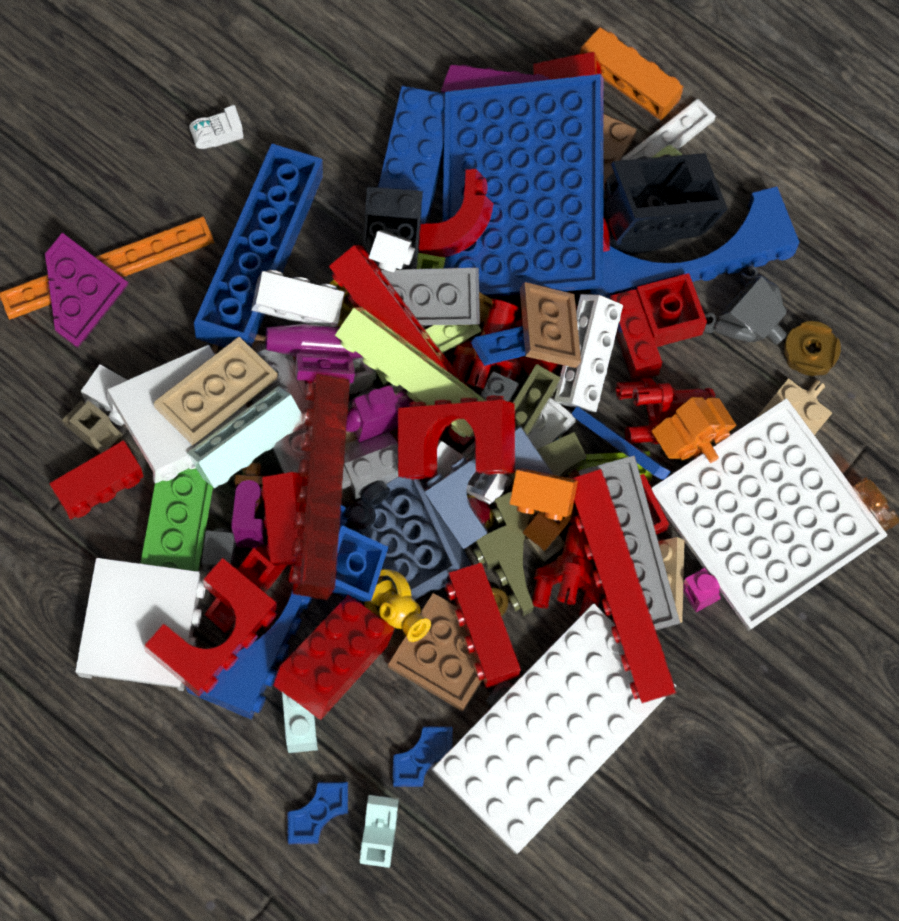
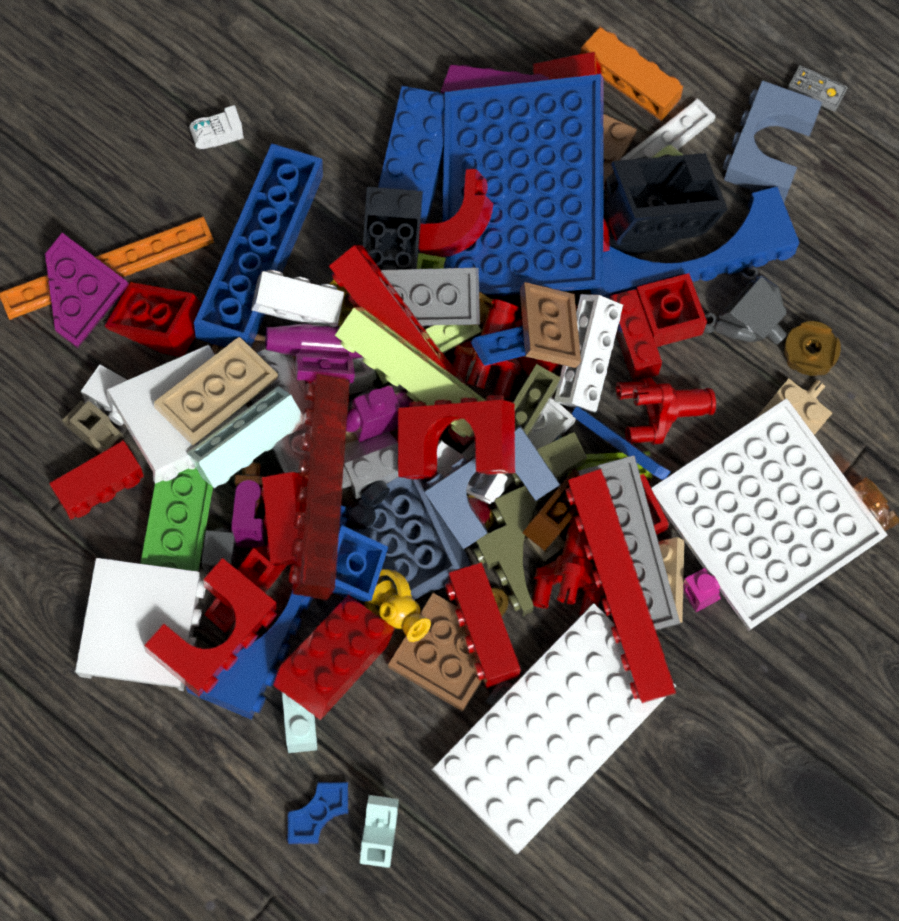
(156, 318): none -> red slope
(391, 251): white brick -> none
(412, 766): blue tile -> none
(501, 386): dark grey brick -> none
(543, 493): orange brick -> none
(694, 429): orange brick -> none
(770, 107): none -> sand blue arch
(818, 87): none -> tile

